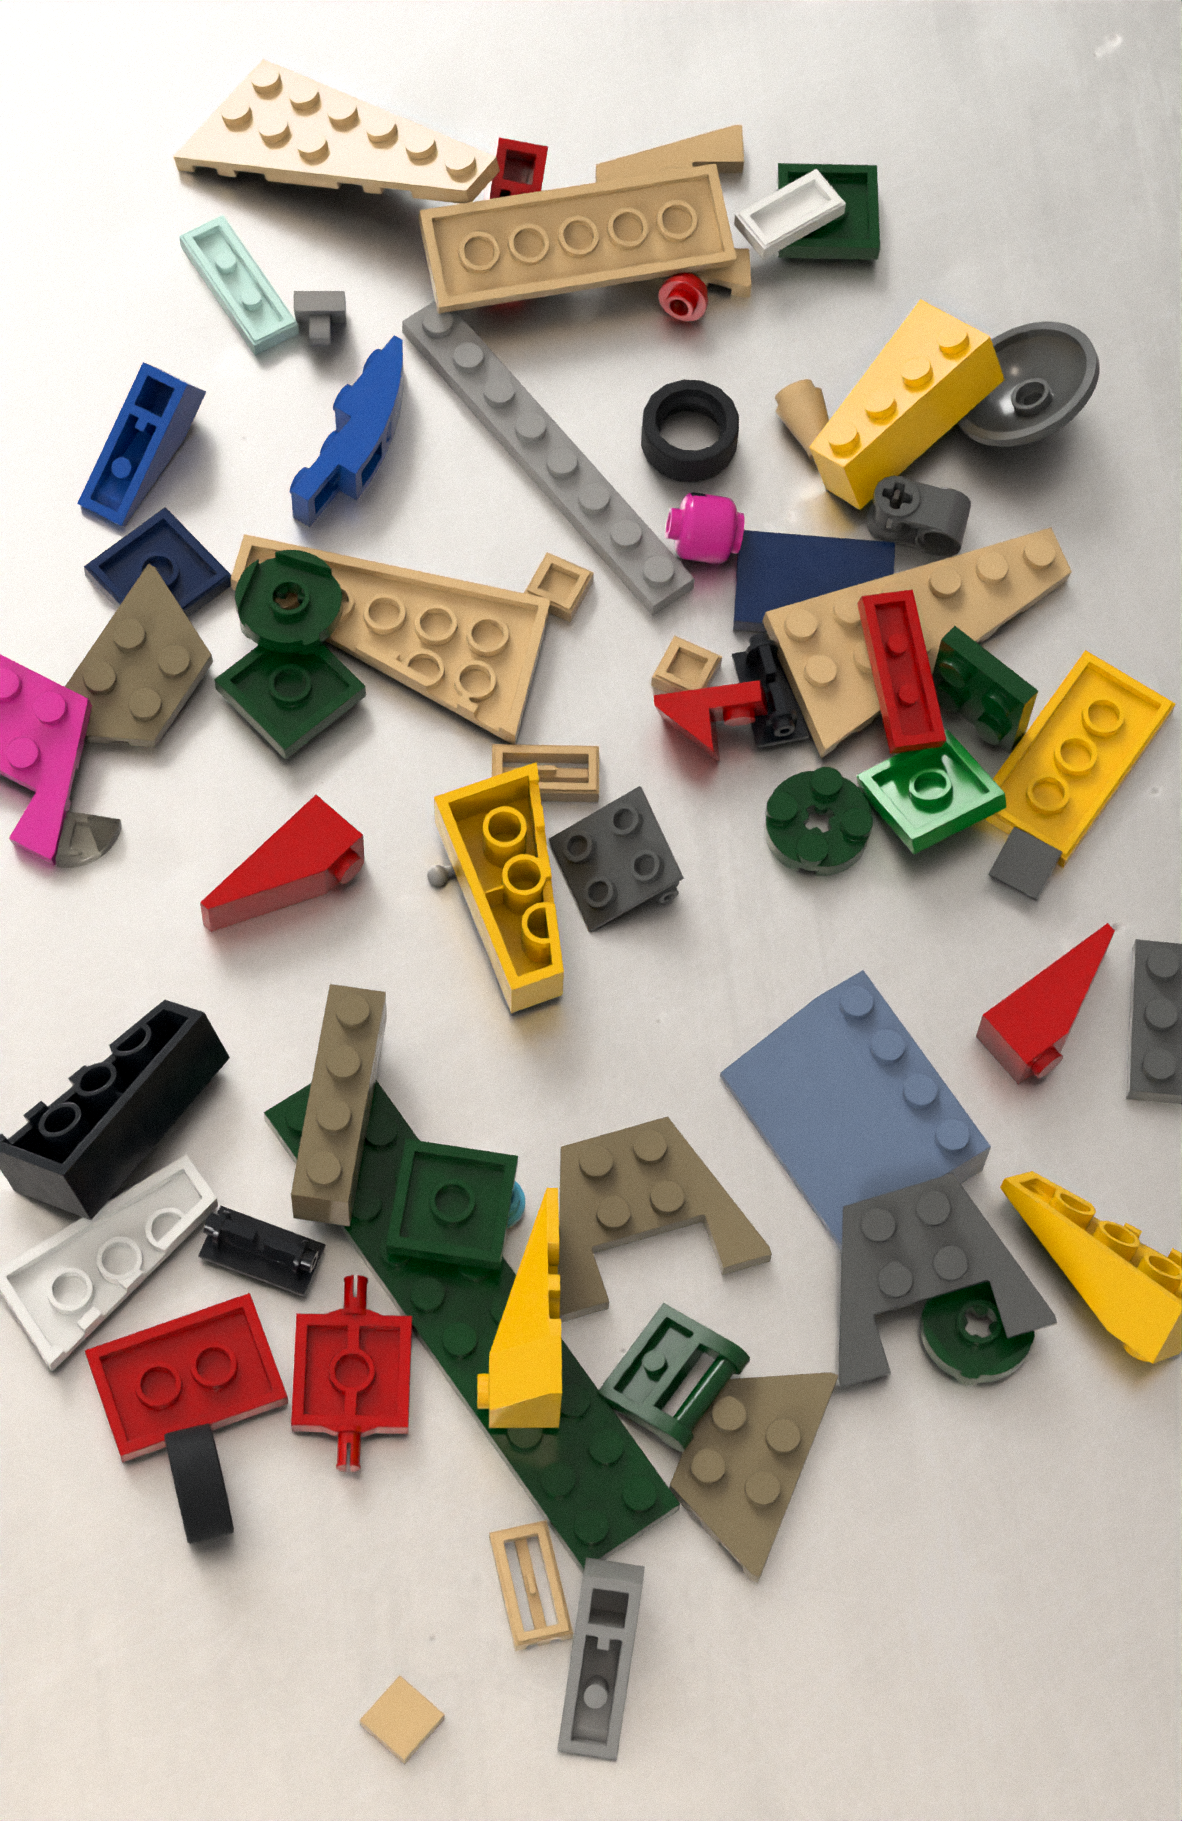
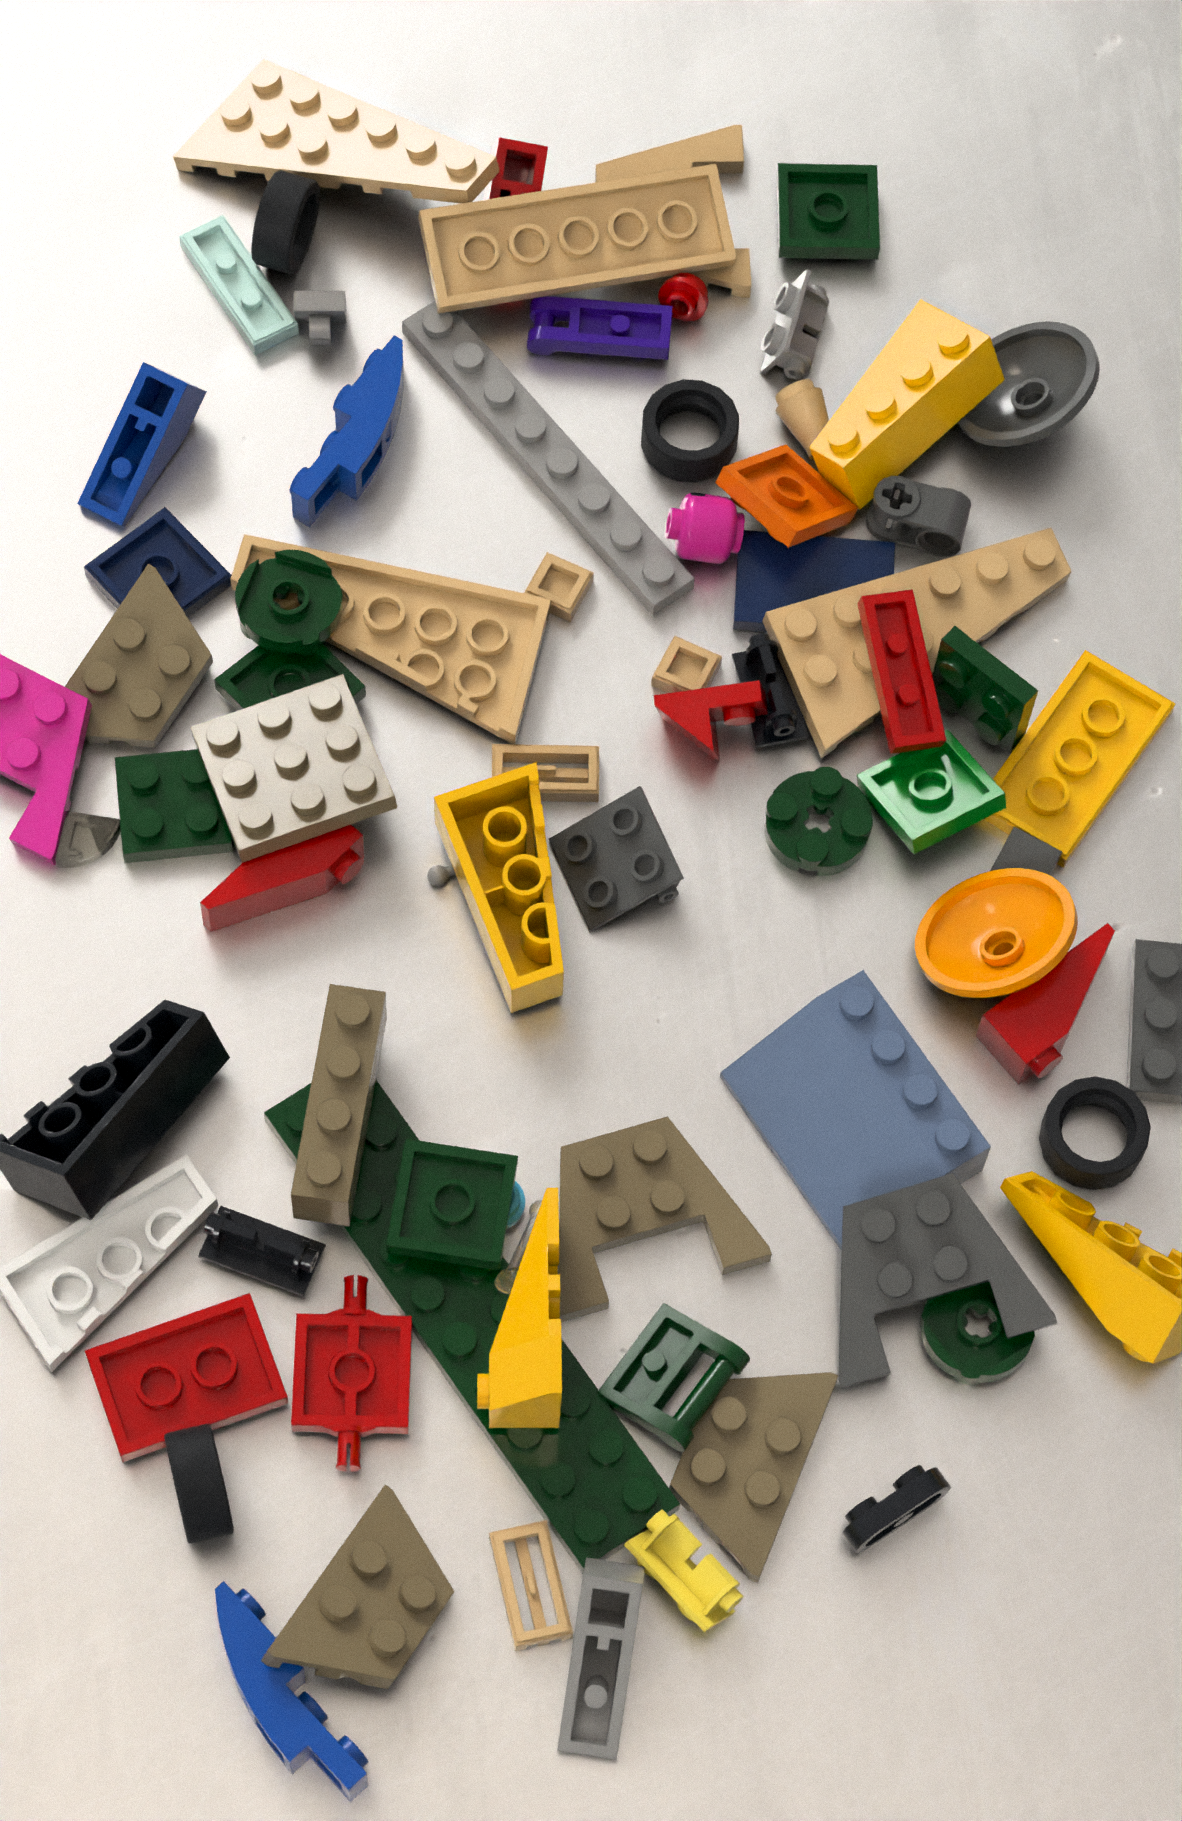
(168, 807): none -> dark green plate
(285, 222): none -> black tyre
(286, 1721): none -> blue slope
(293, 768): none -> plate
(367, 1602): none -> dark tan wing
(402, 1719): tan tile -> none
(506, 1277): none -> clear hinge
(599, 327): none -> dark purple plate
(701, 1591): none -> light yellow hinge
(786, 495): none -> orange plate
(789, 214): white tile -> none
(798, 309): none -> light grey hinge
(876, 1520): none -> black plate
(996, 933): none -> light orange dish
(1104, 1094): none -> black tyre

